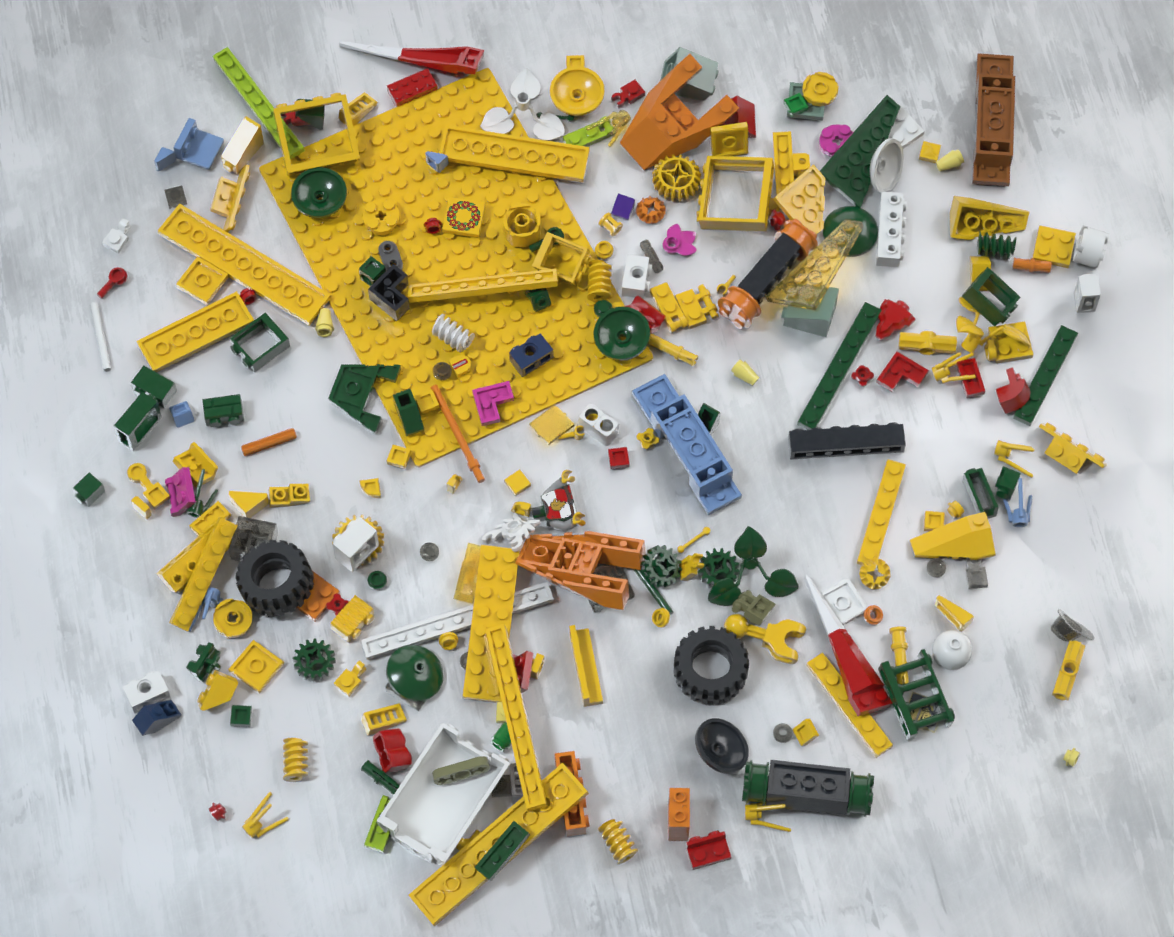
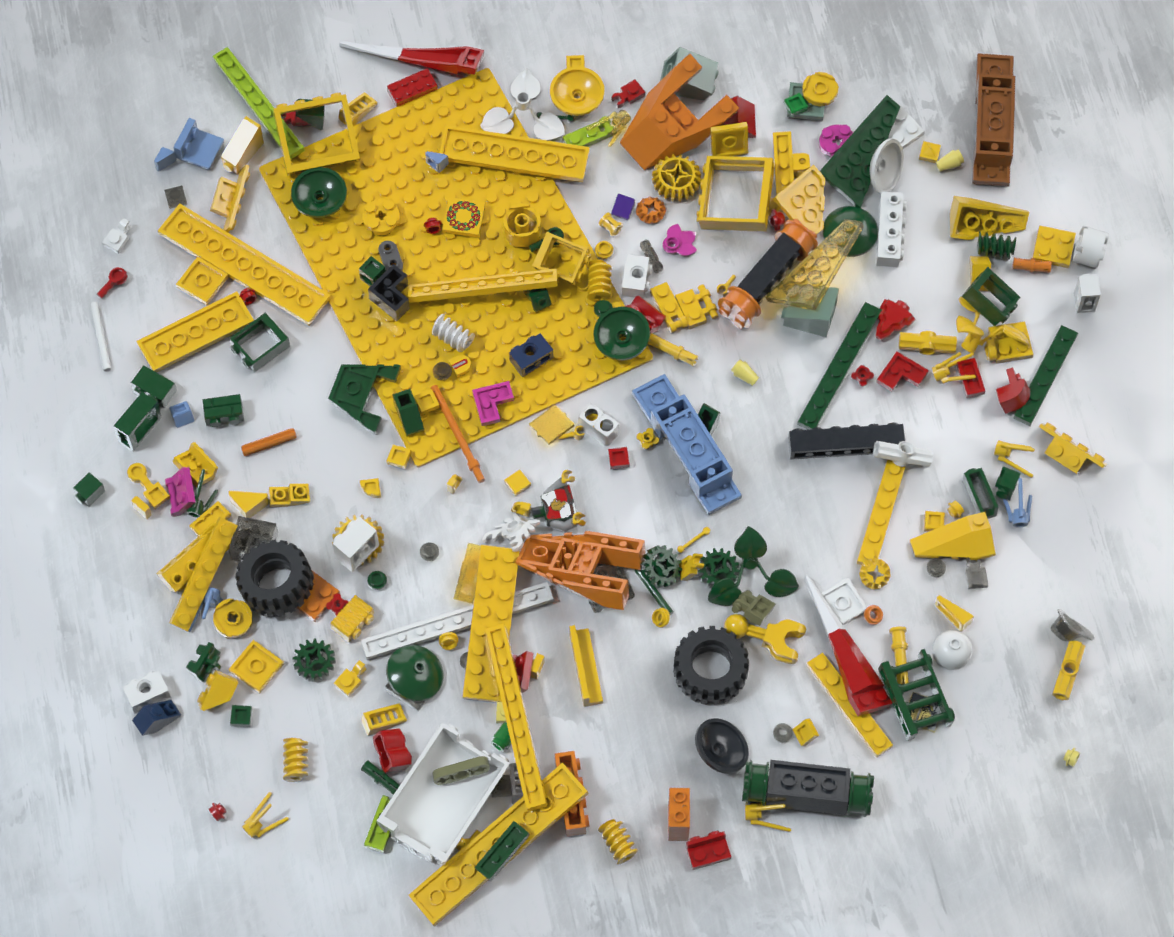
(324, 324): light yellow cone -> none
(902, 453): none -> white piece

